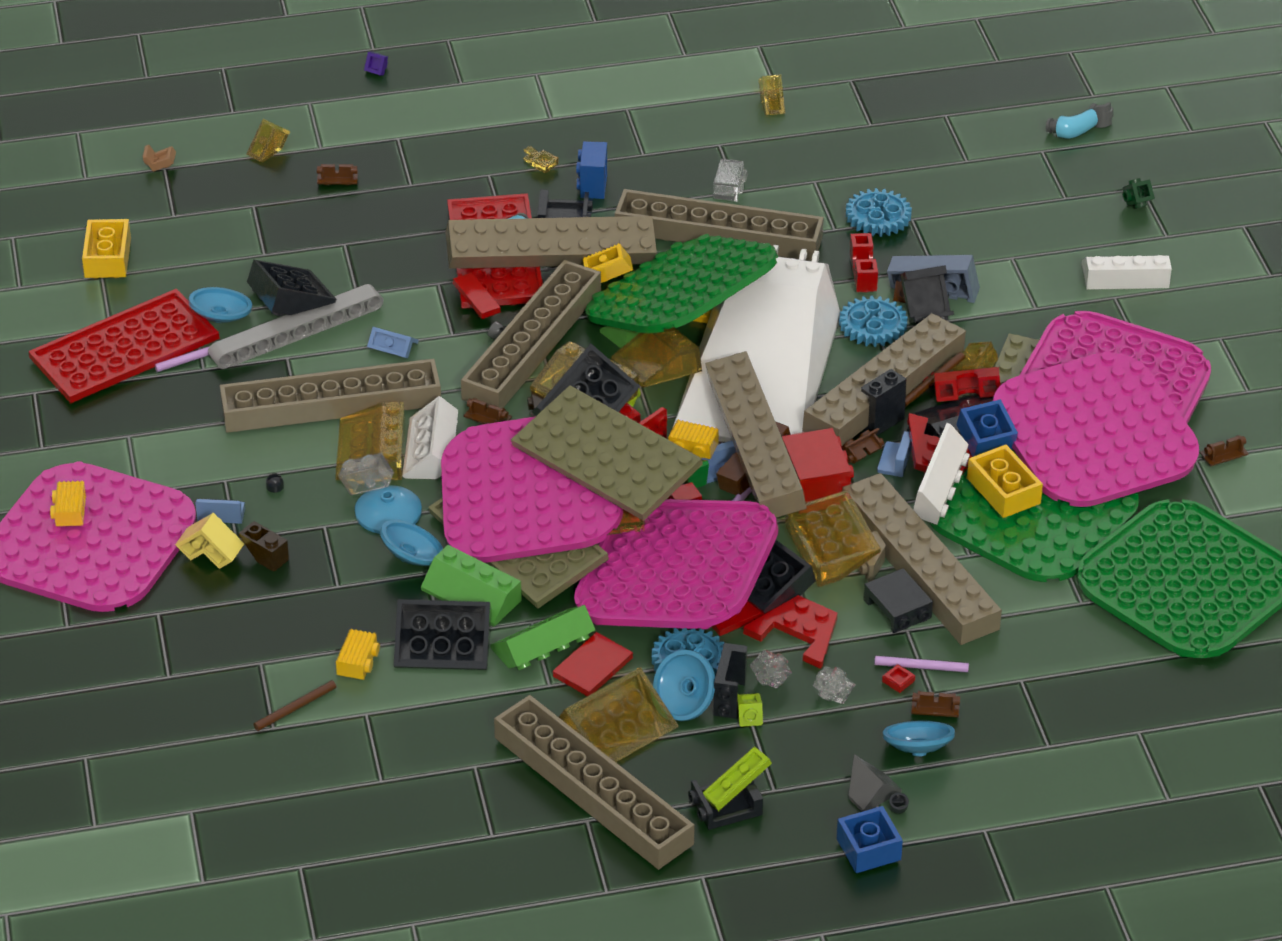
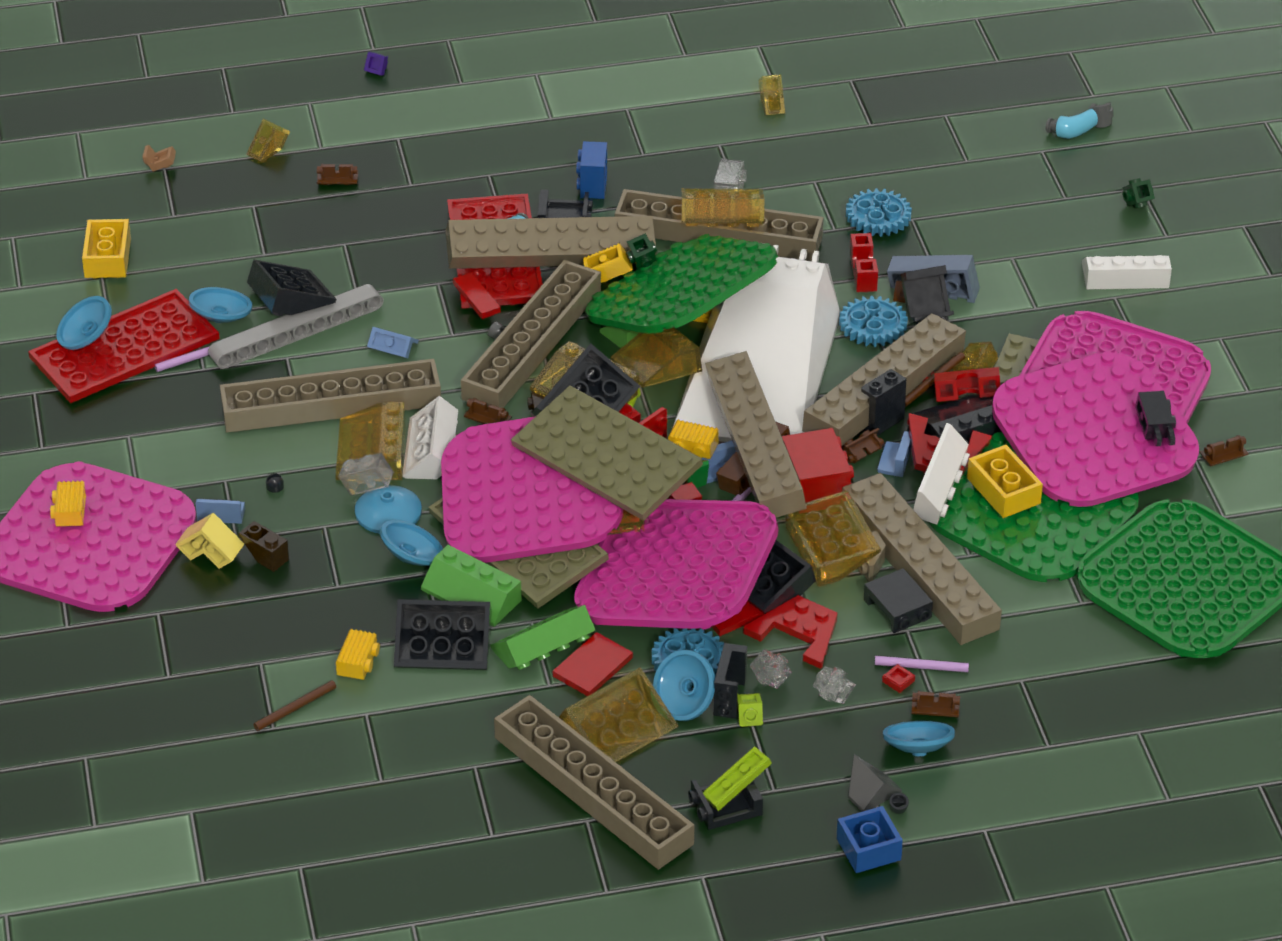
(84, 323): none -> dark azure dish
(540, 160): clear yellow plate -> none
(641, 251): none -> dark green brick
(722, 206): none -> clear yellow slope
(986, 427): blue brick -> none
(1156, 417): none -> black hinge

